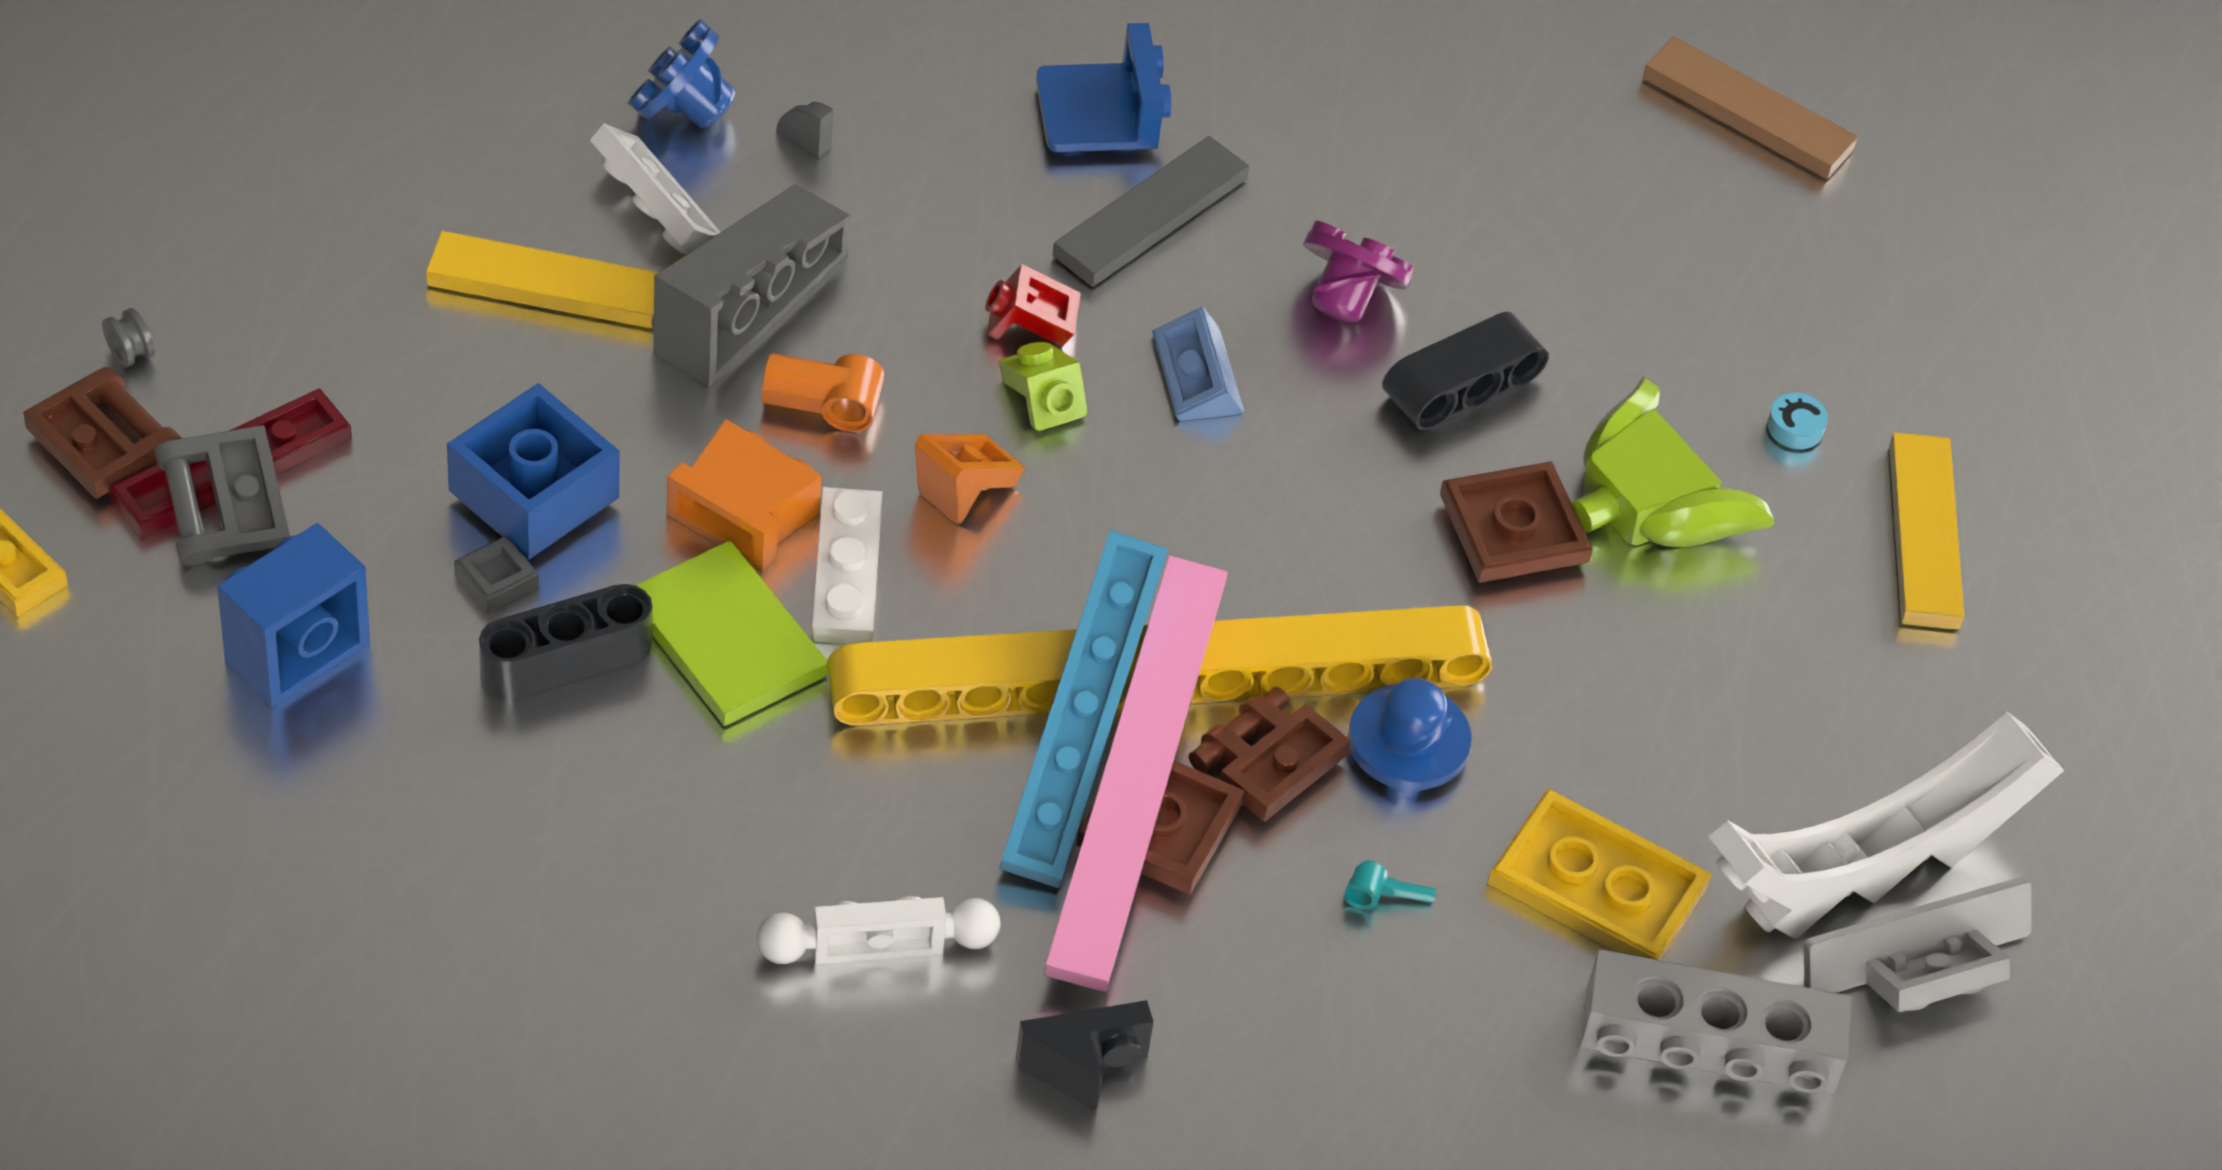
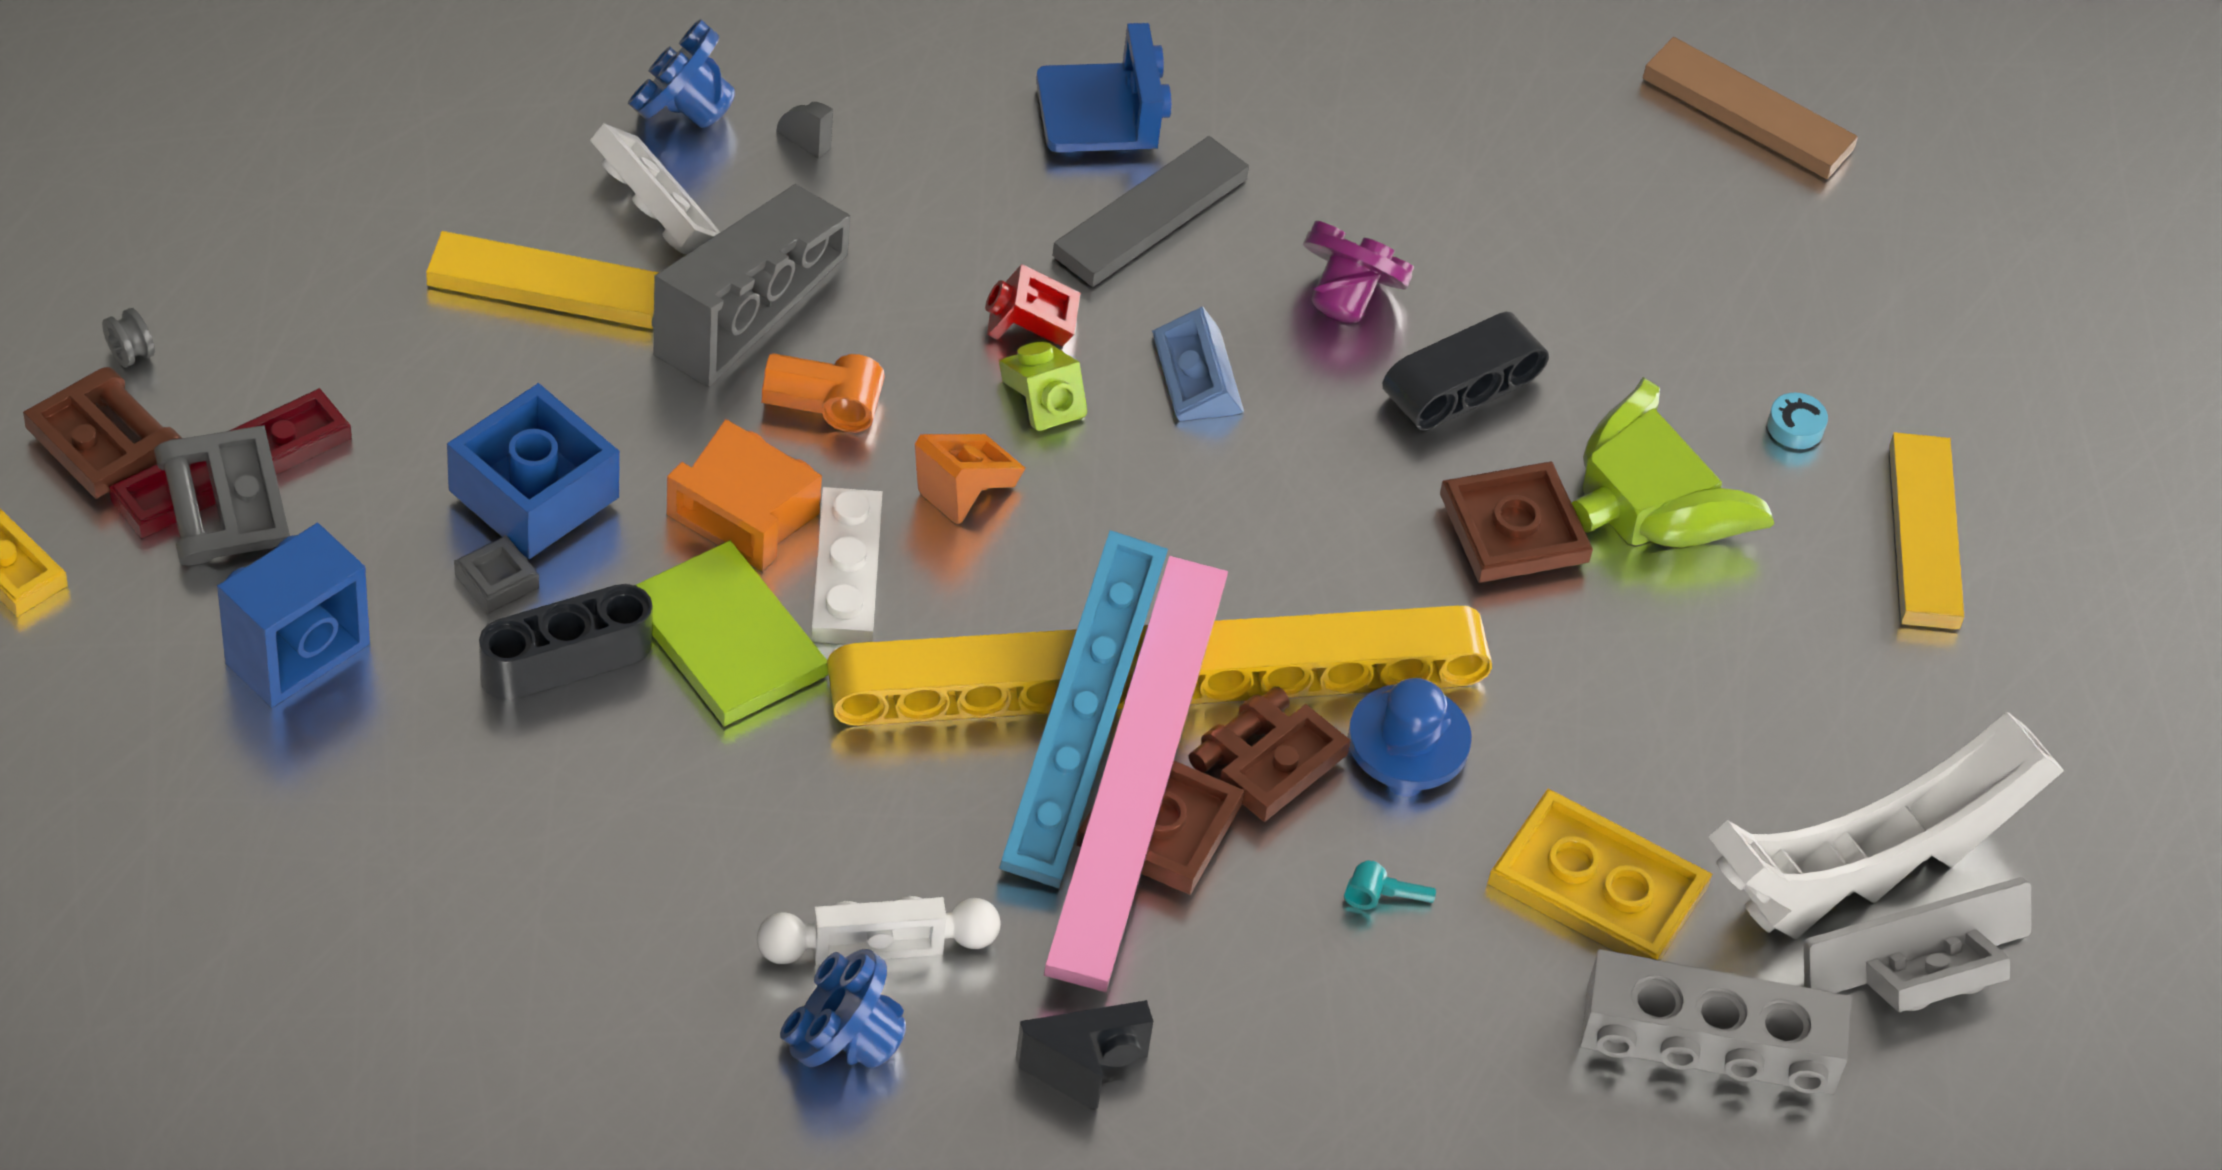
(847, 1014): none -> blue plate

